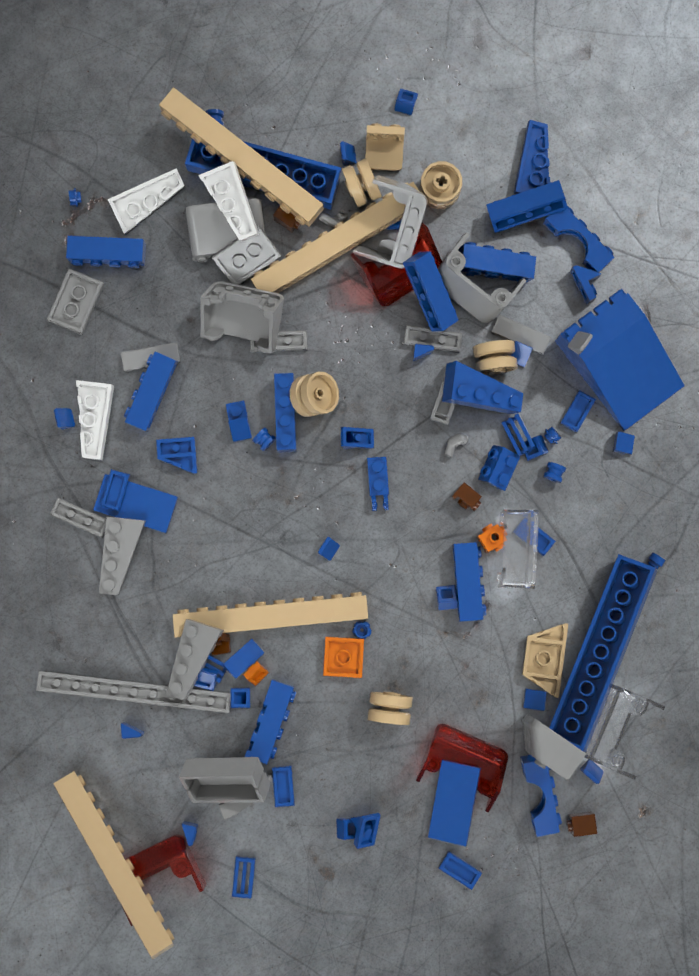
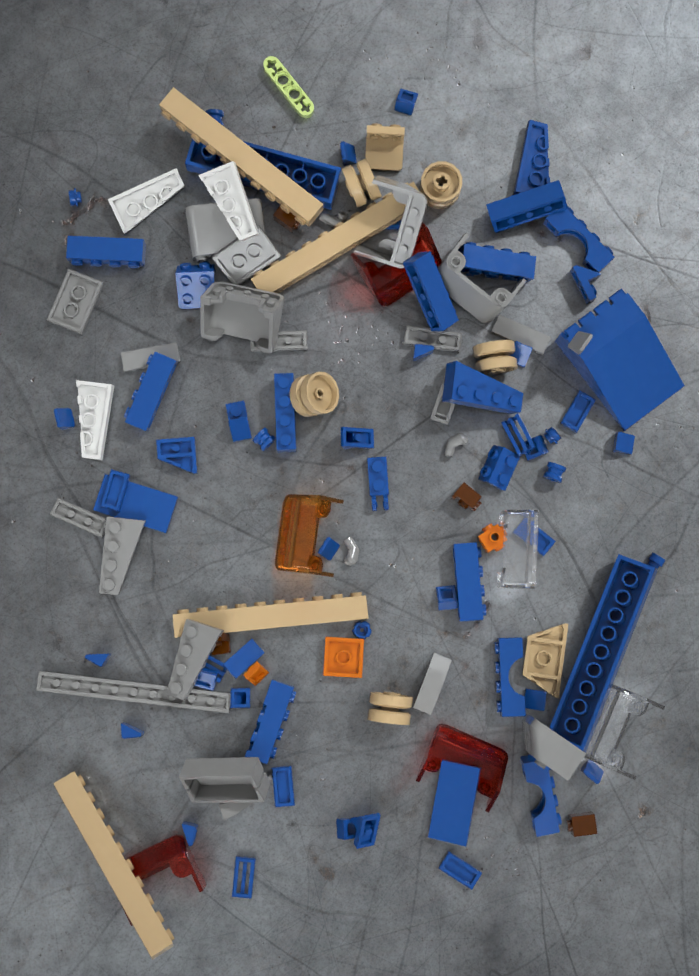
(98, 659): none -> blue slope
(193, 282): none -> bracket
(286, 88): none -> yellowish green beam
(299, 533): none -> clear orange windscreen
(353, 551): none -> light grey arm
(432, 683): none -> light grey slope
(508, 651): none -> blue arch

